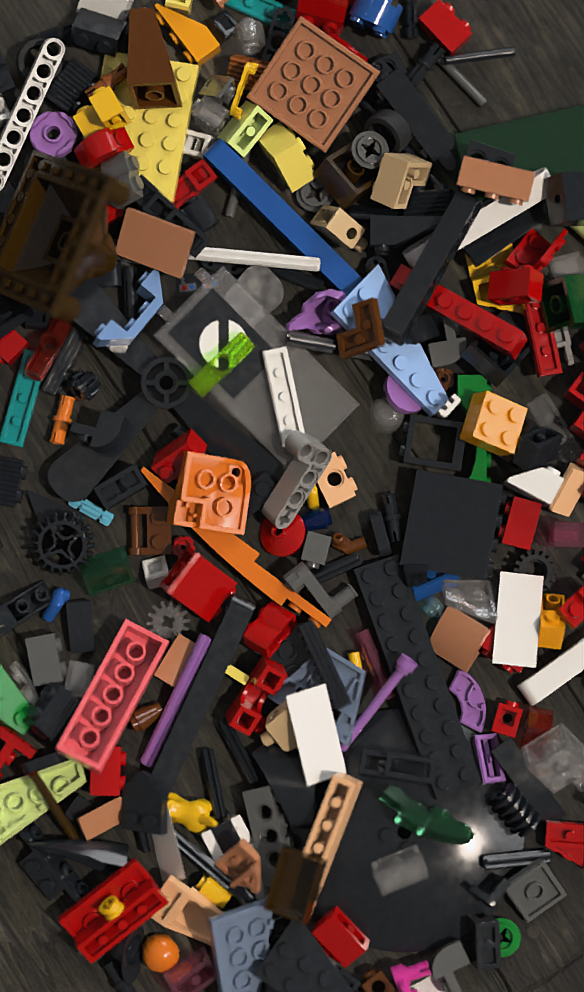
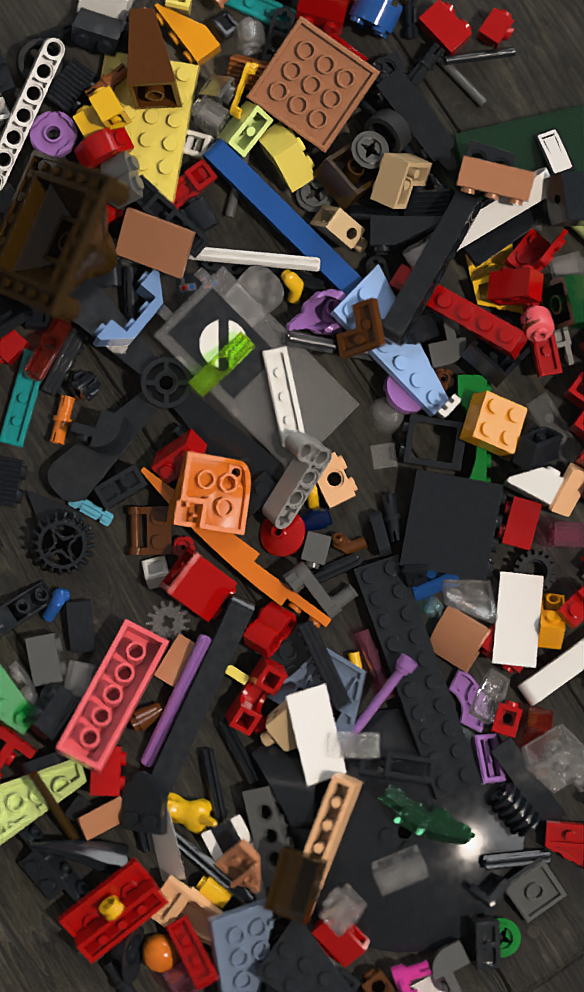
(107, 571): clear green panel -> none
(192, 952): none -> red tile
(294, 284): none -> yellow arm
(342, 908): none -> clear brick
(353, 745): none -> clear slope
(383, 456): none -> clear tile
(489, 694): none -> clear slope
(496, 28): none -> red brick
(537, 323): none -> coral head
(554, 151): none -> white slope

